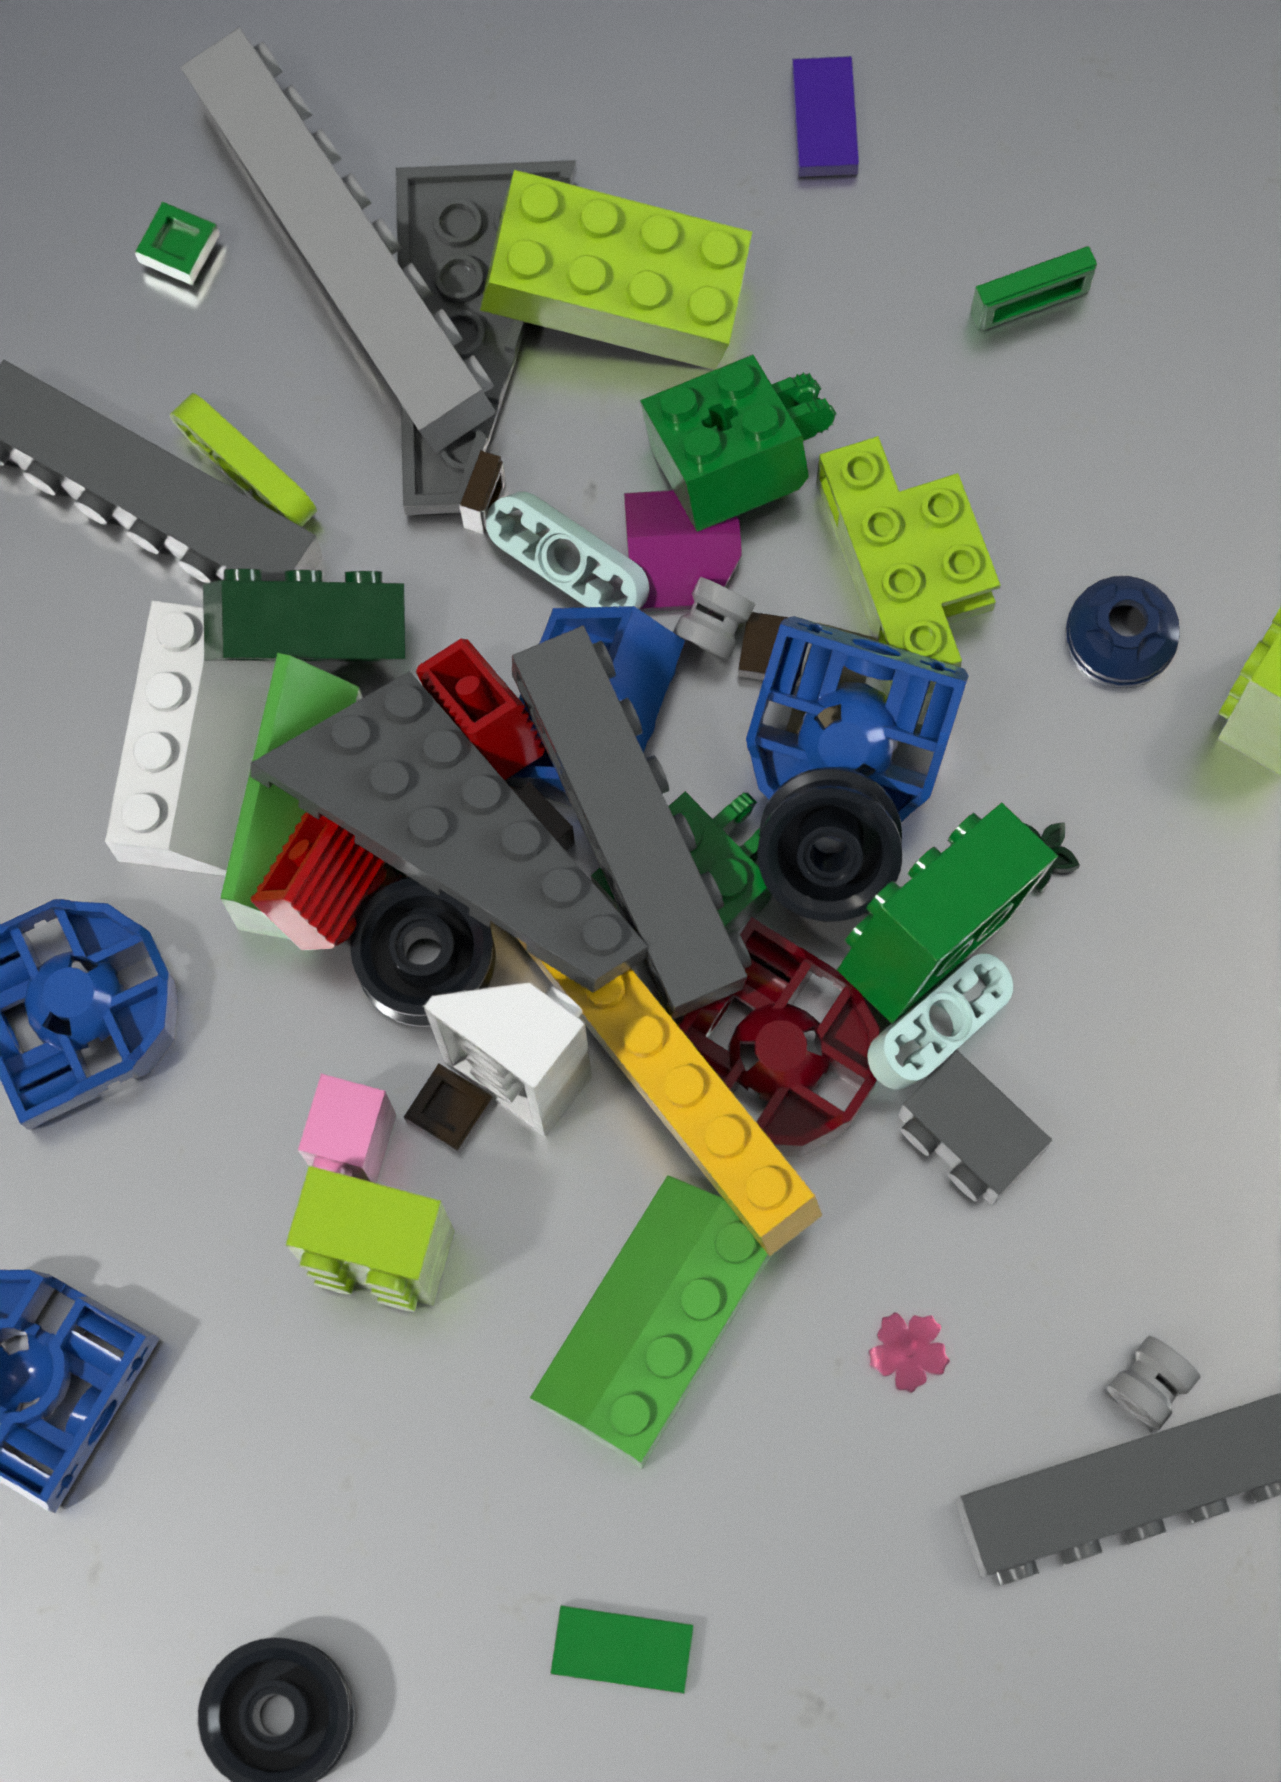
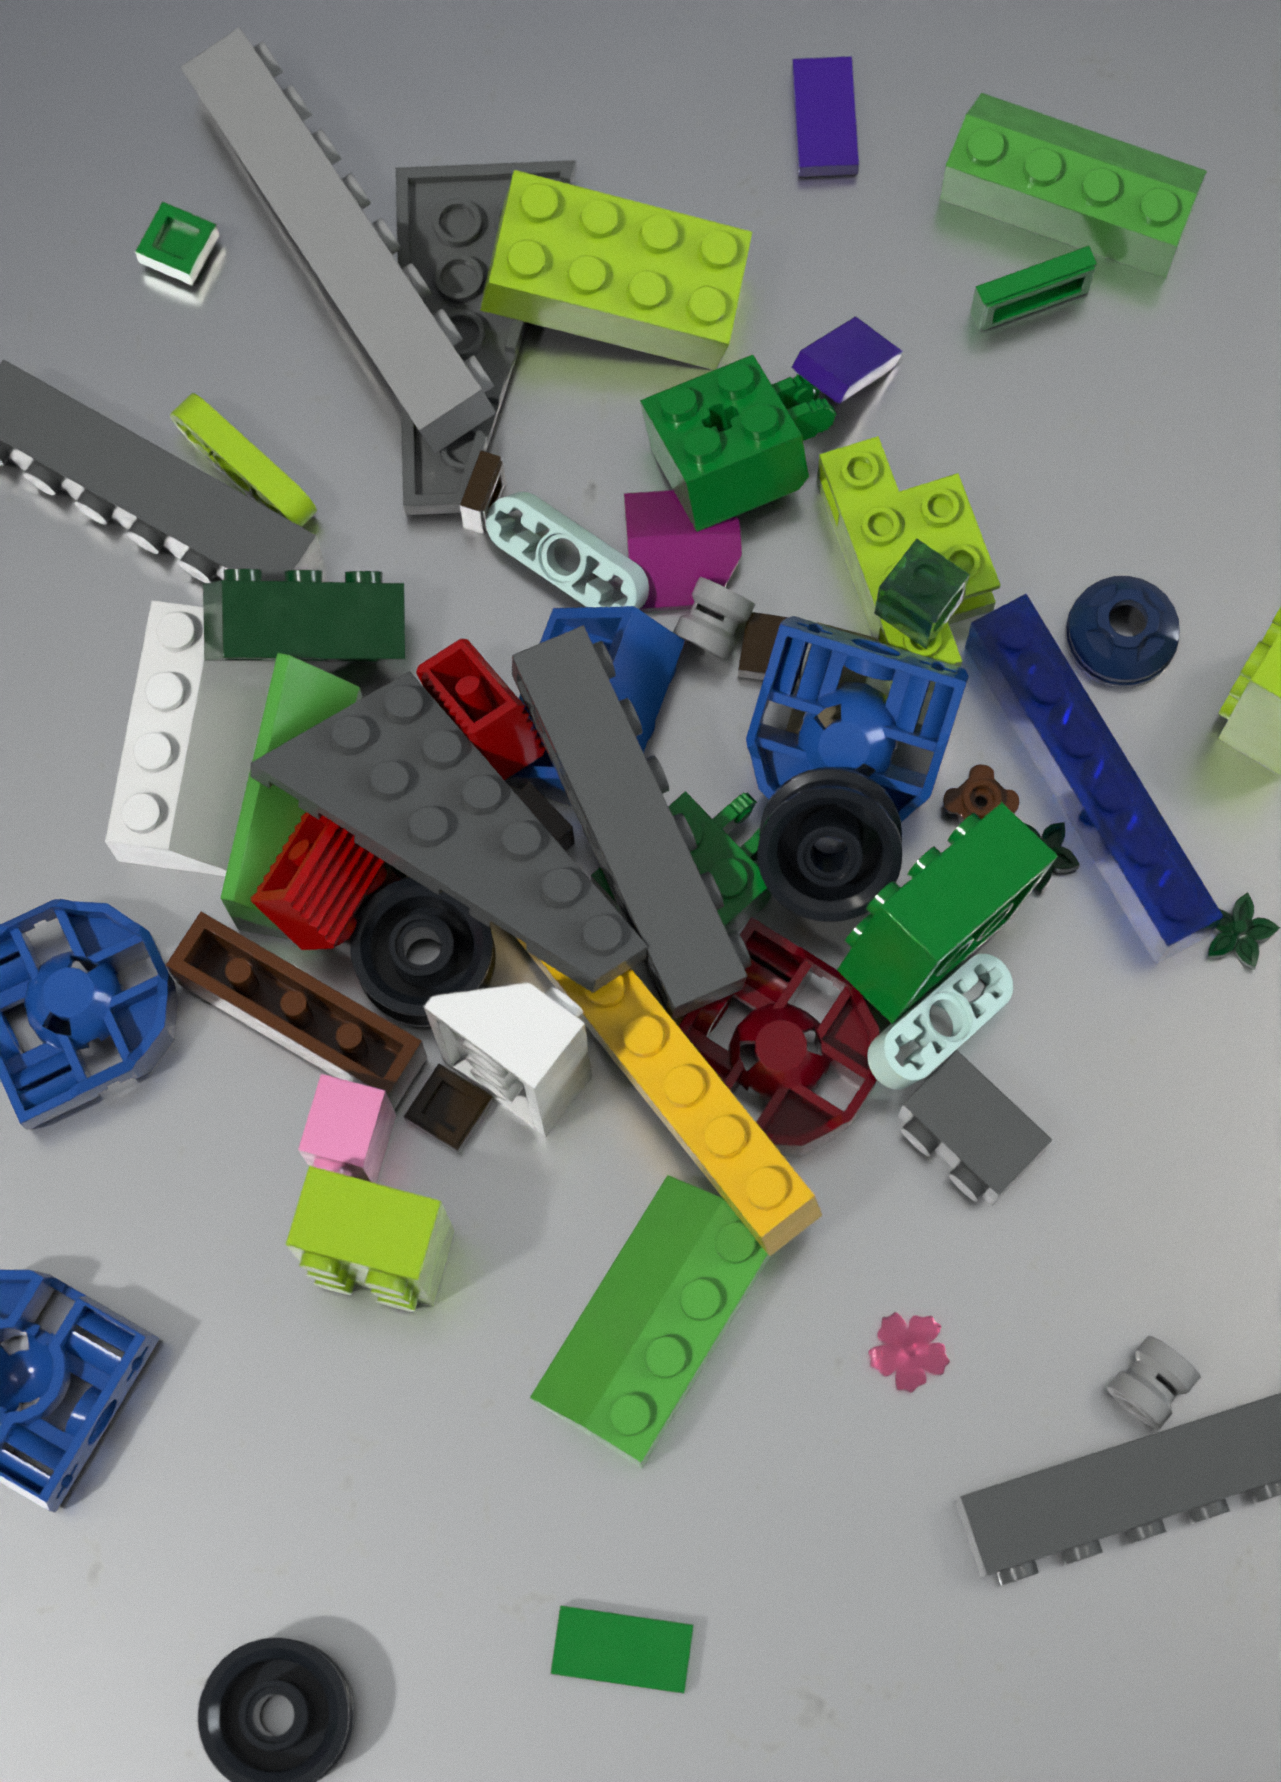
(295, 1009): none -> reddish brown brick
(846, 359): none -> dark purple tile
(921, 593): none -> clear green brick
(979, 784): none -> reddish brown plate
(1071, 184): none -> bright green slope
(1092, 779): none -> clear blue brick
(1241, 933): none -> dark green plant

